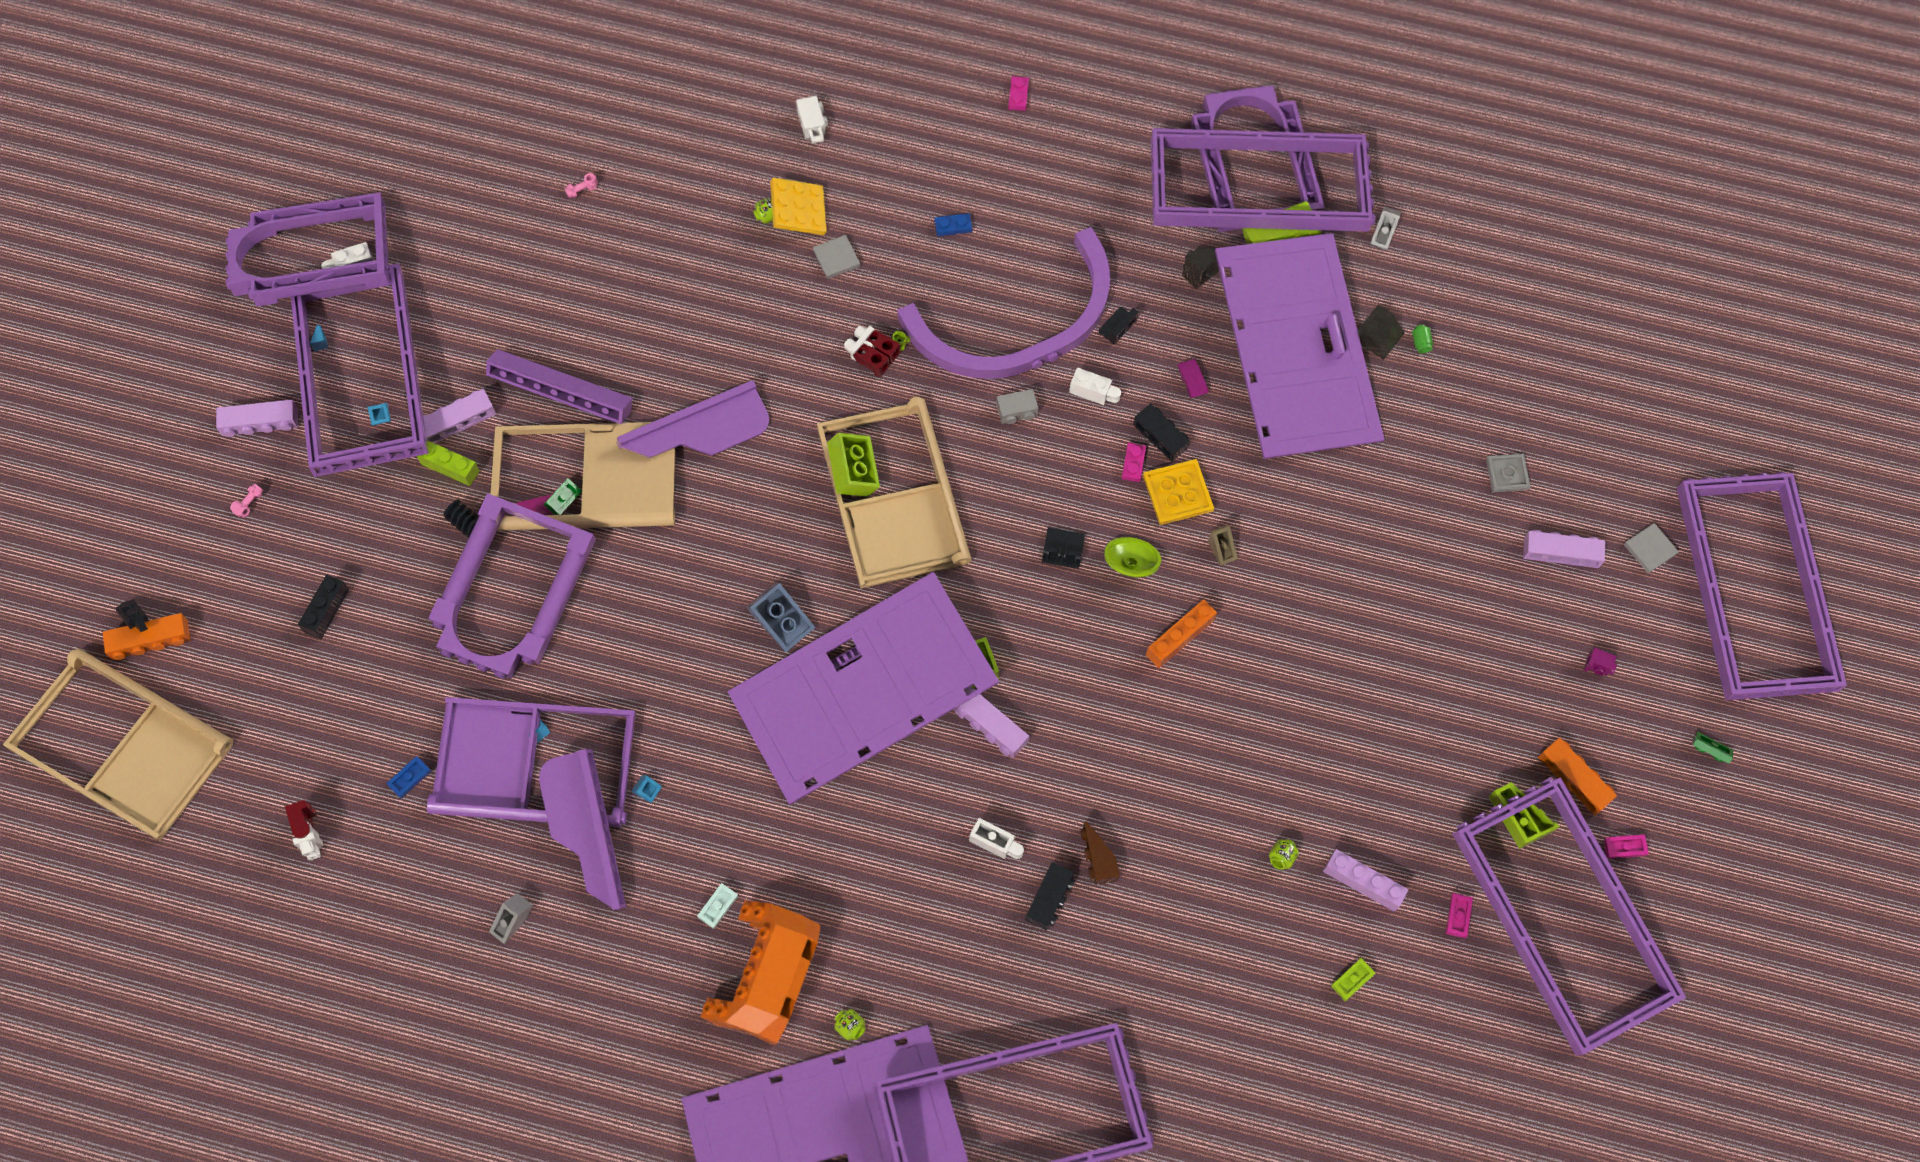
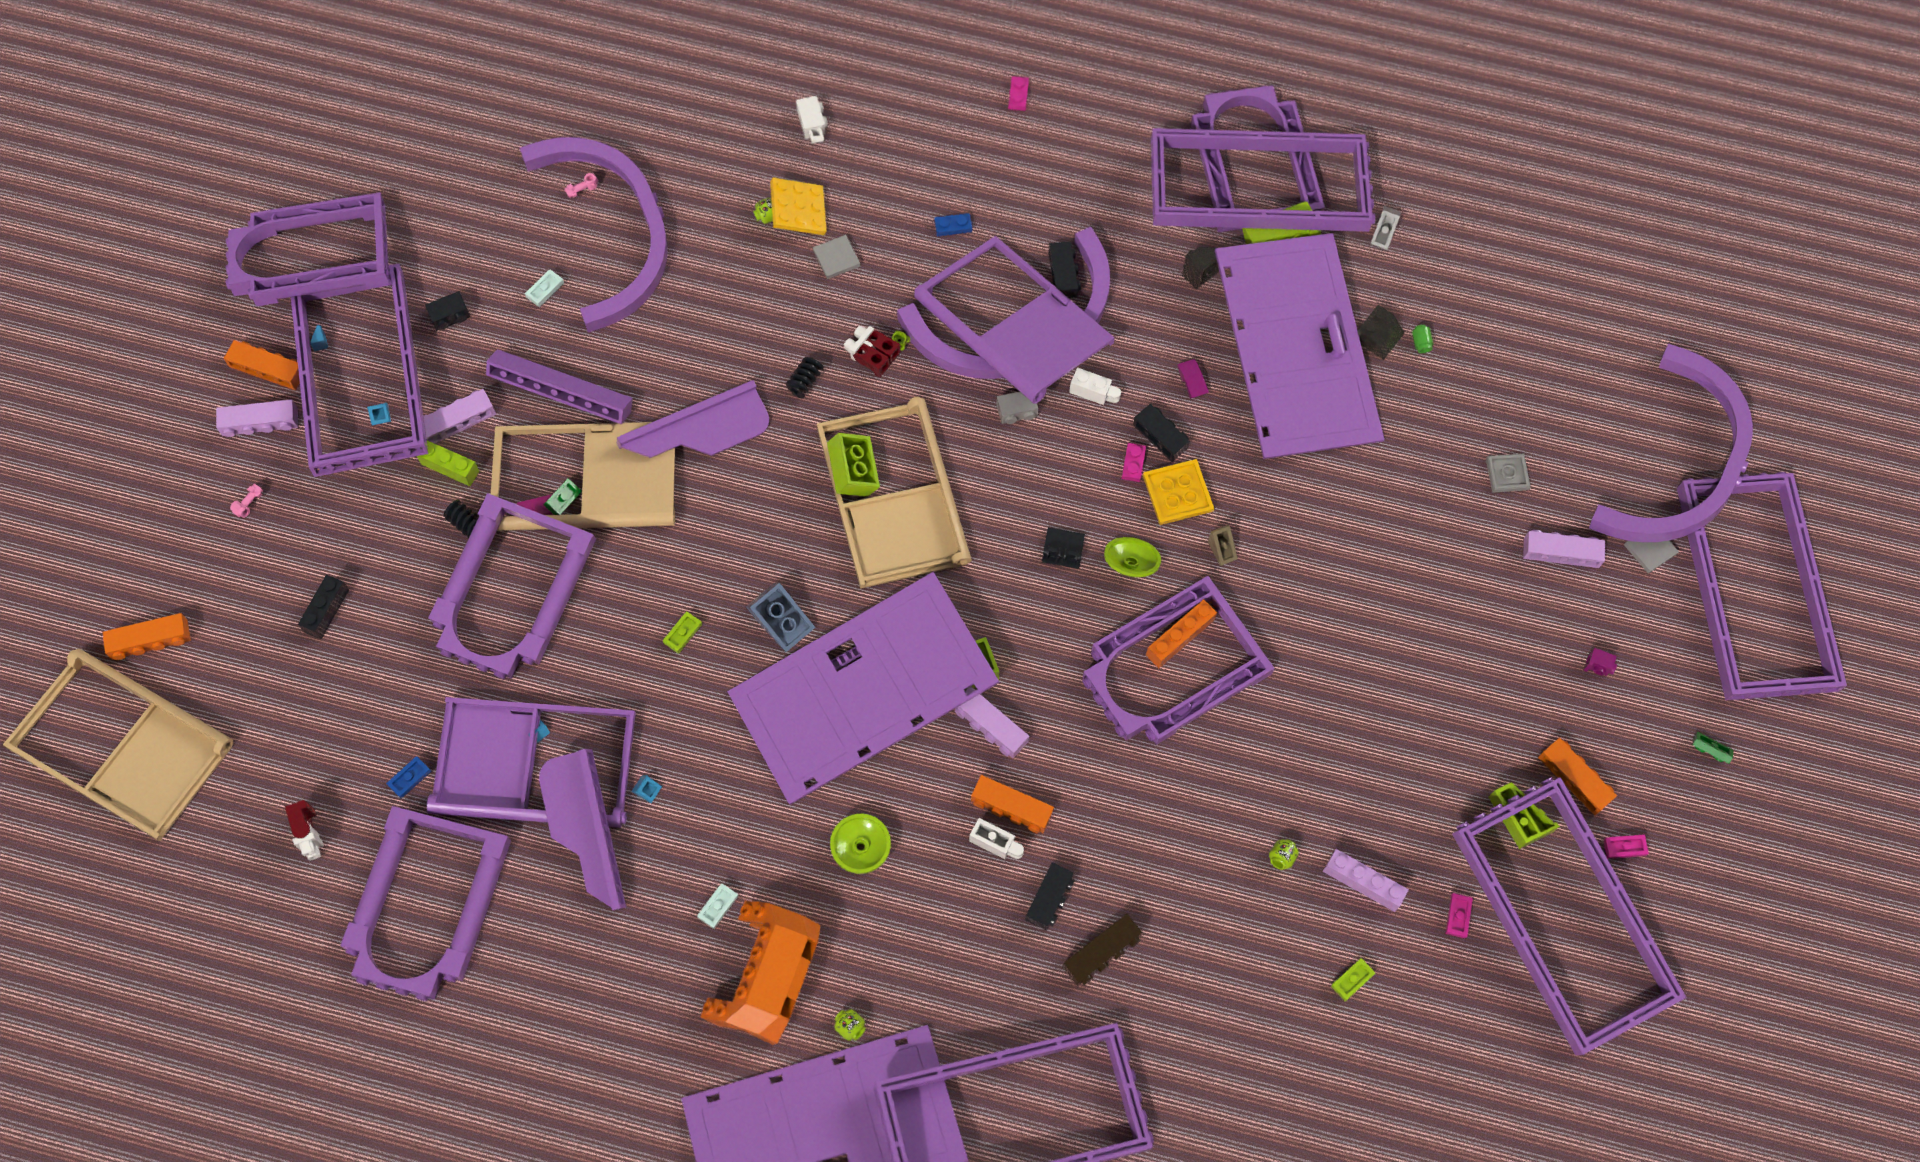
(132, 615): black hinge -> none
(263, 364): none -> orange brick
(351, 255): white brick -> none
(447, 311): none -> black brick
(457, 957): none -> medium lavender door
(510, 917): light grey slope -> none
(544, 288): none -> light aqua plate
(586, 150): none -> medium lavender arch
(682, 632): none -> lime plate
(803, 375): none -> black piece
(859, 830): none -> lime dish
(1011, 804): none -> orange brick
(1033, 343): none -> medium lavender door
(1063, 268): none -> black brick
(1102, 860): reddish brown slope -> none
(1102, 949): none -> dark brown brick
(1118, 324): black panel -> none
(1166, 724): none -> medium lavender door
(1735, 405): none -> medium lavender arch

